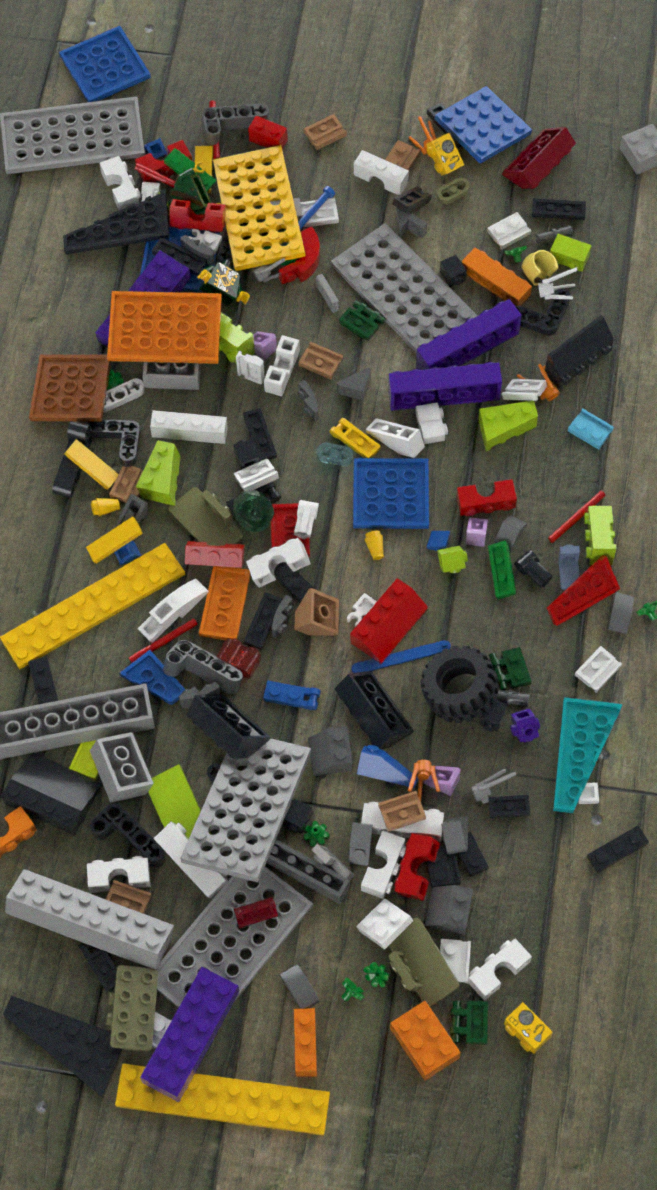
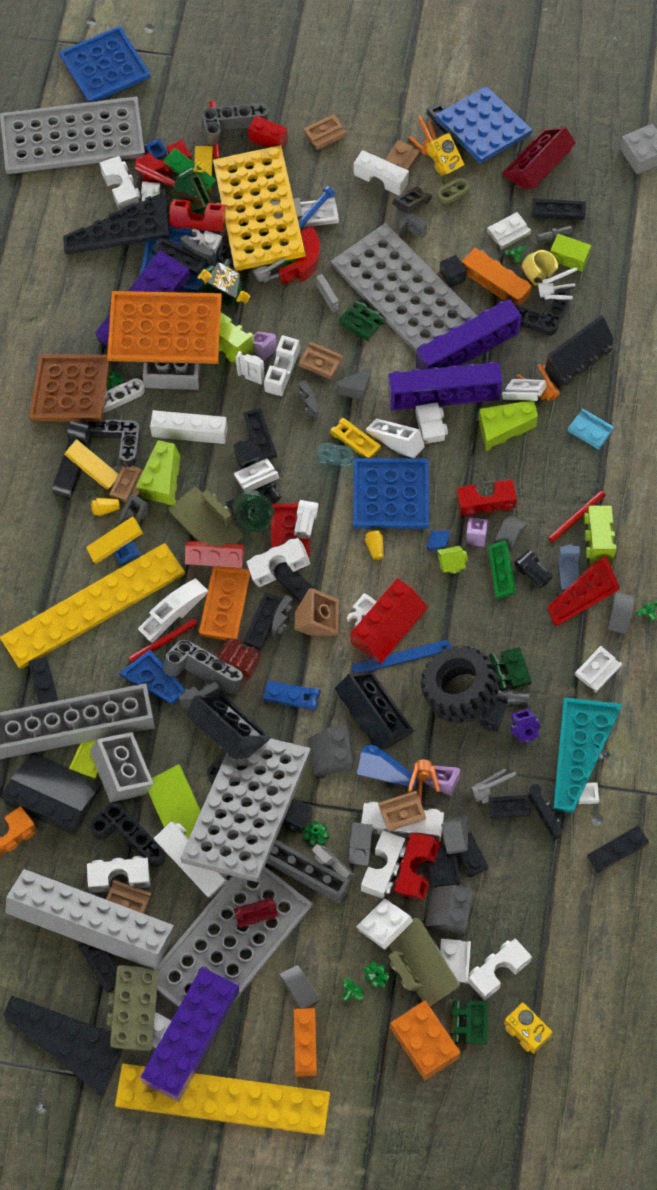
(545, 811): none -> black plate

